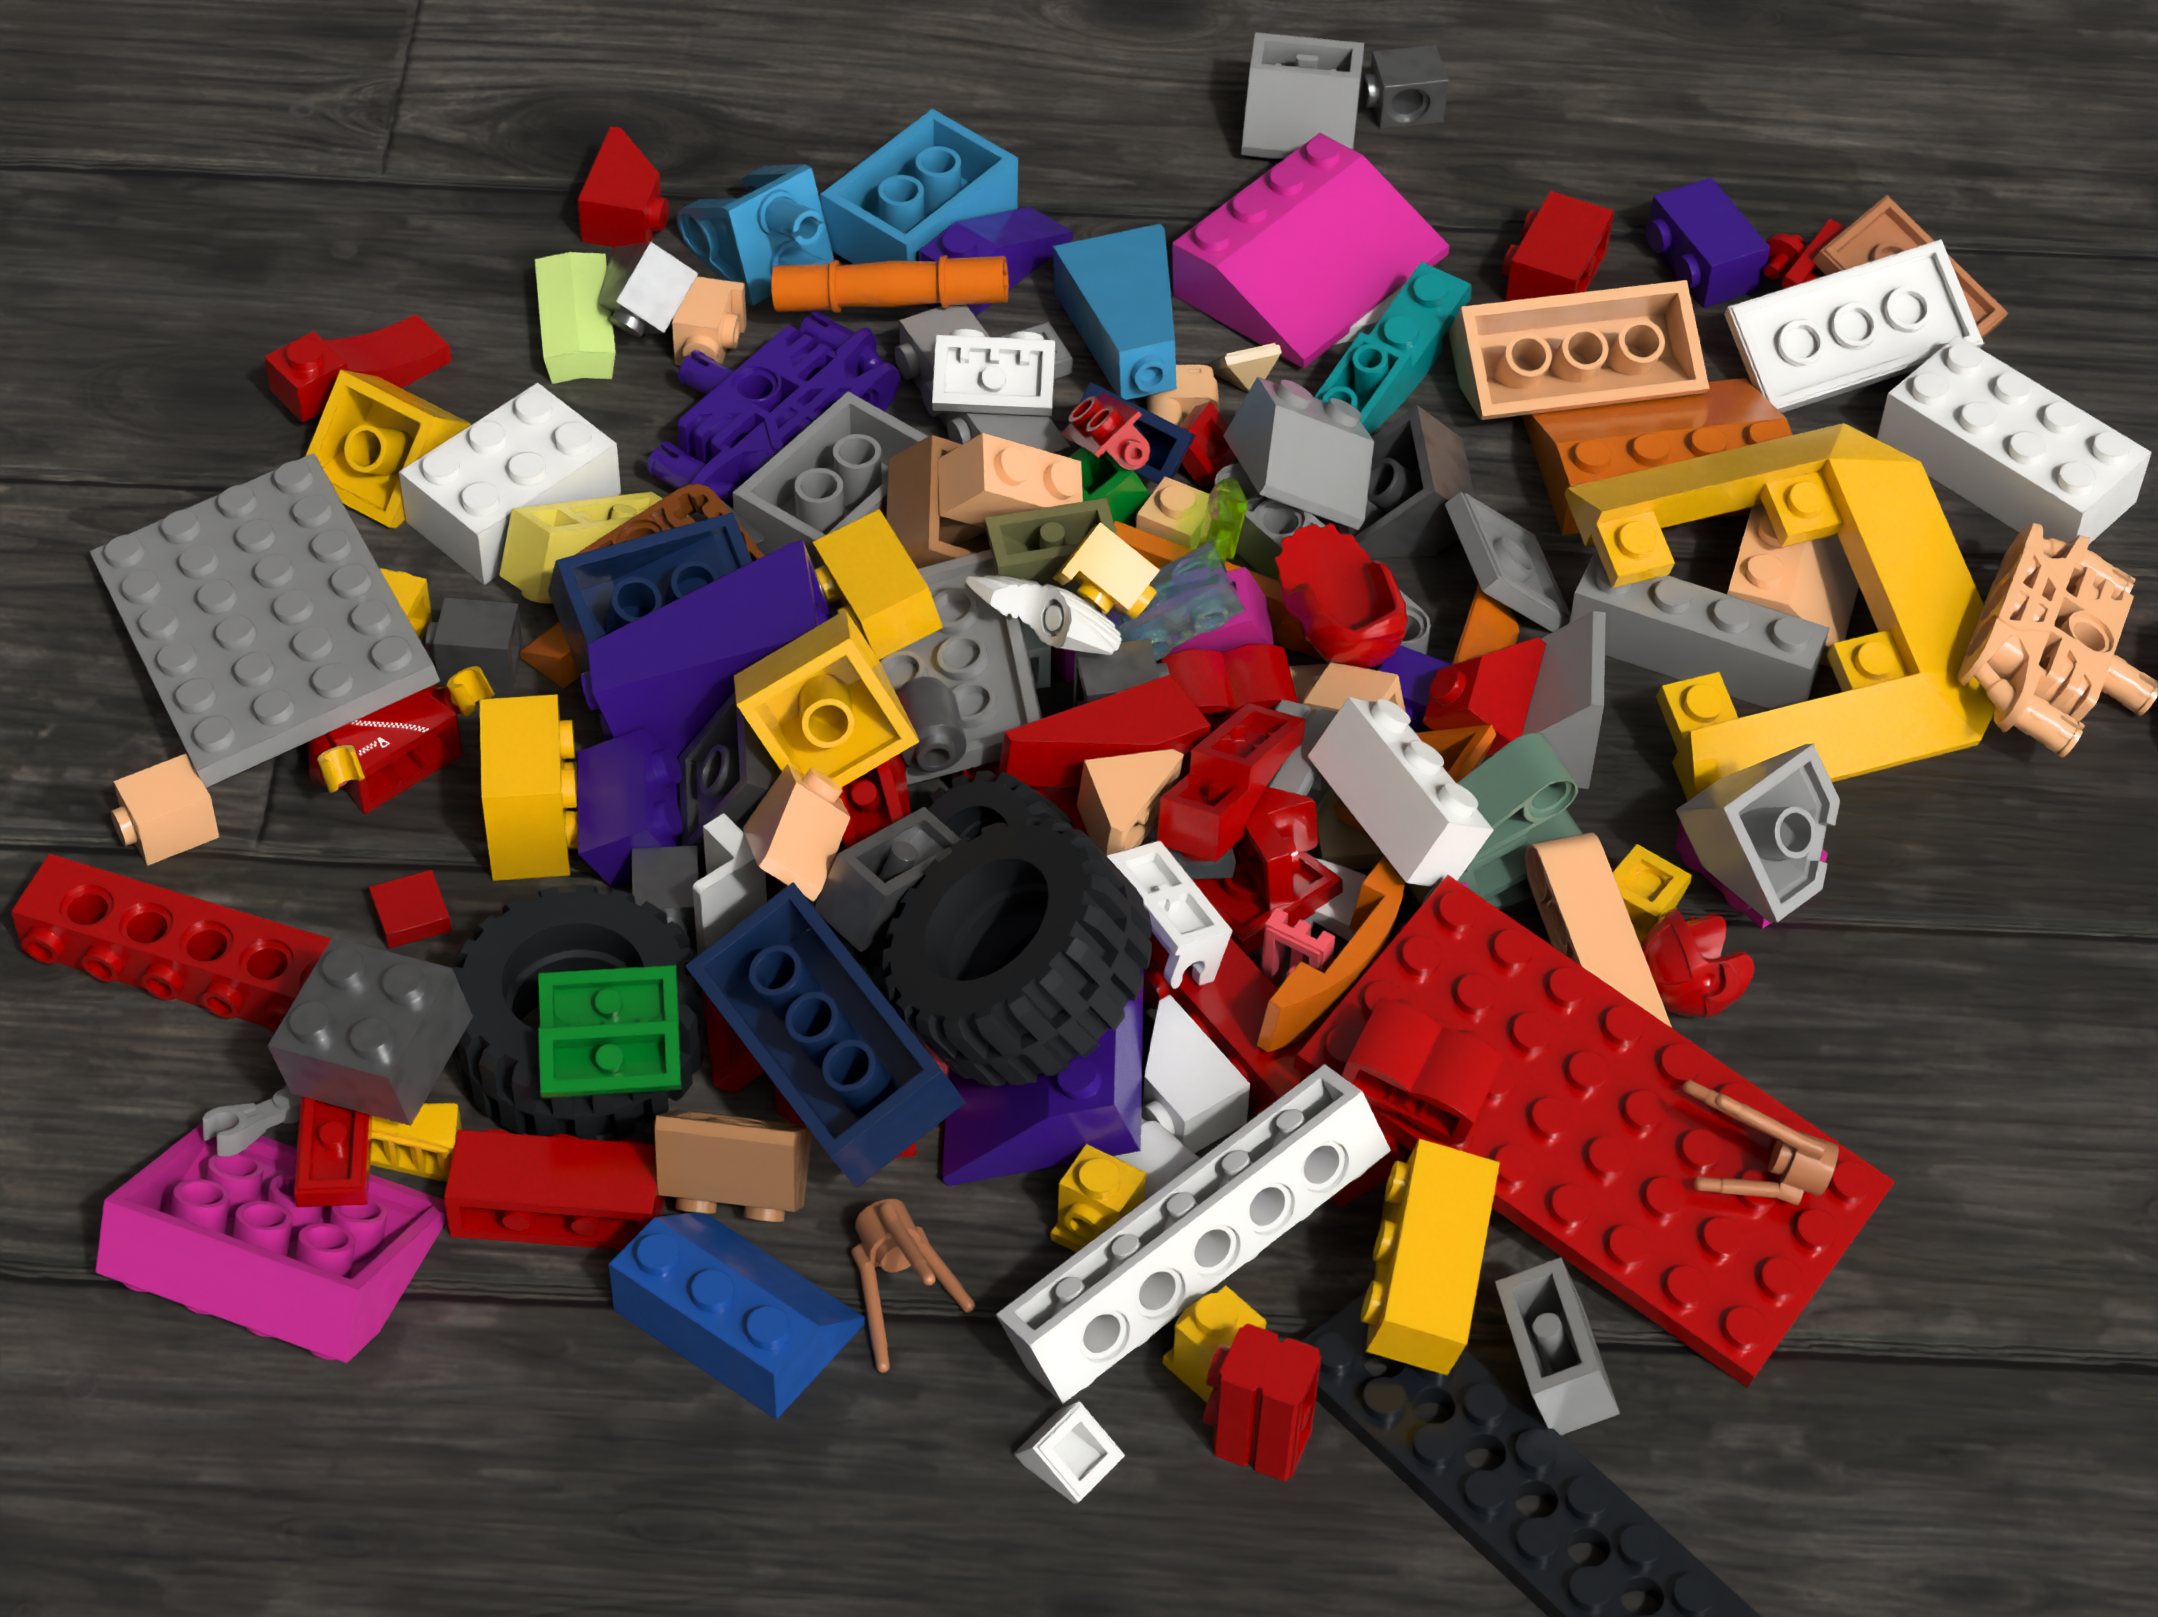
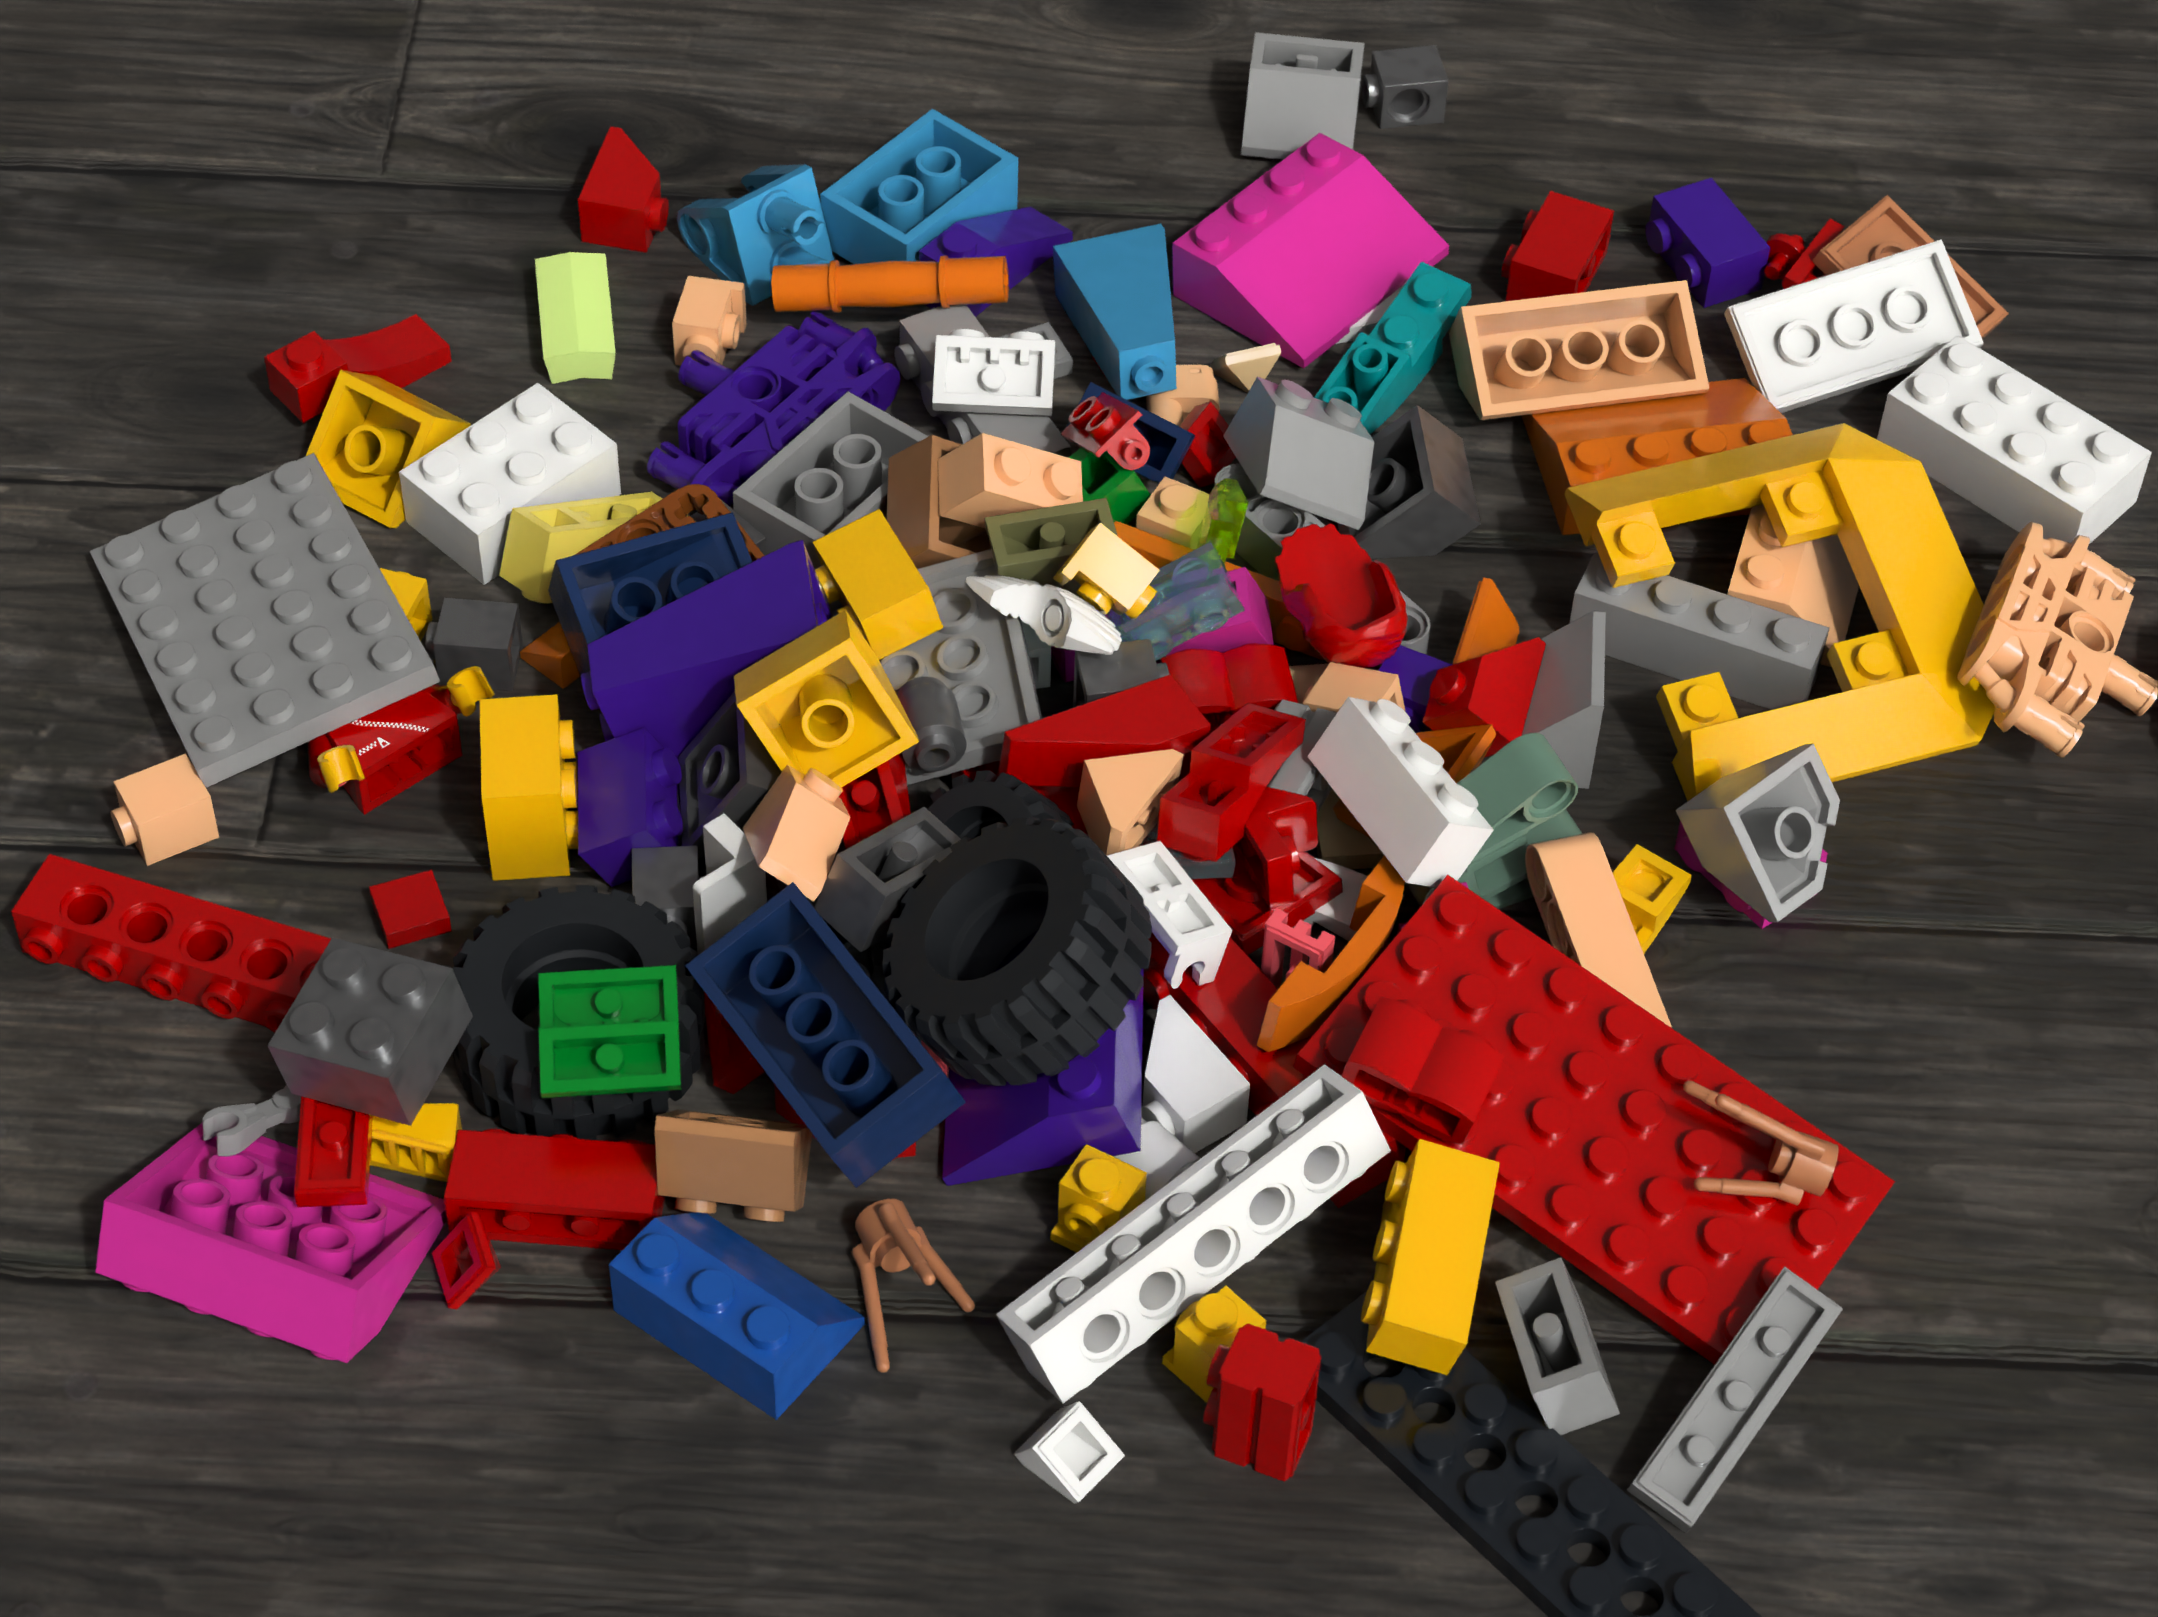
(465, 1260): none -> red slope
(644, 288): slope -> none
(1508, 562): light grey tile -> none
(1690, 967): red cap -> none
(1734, 1400): none -> light grey tile

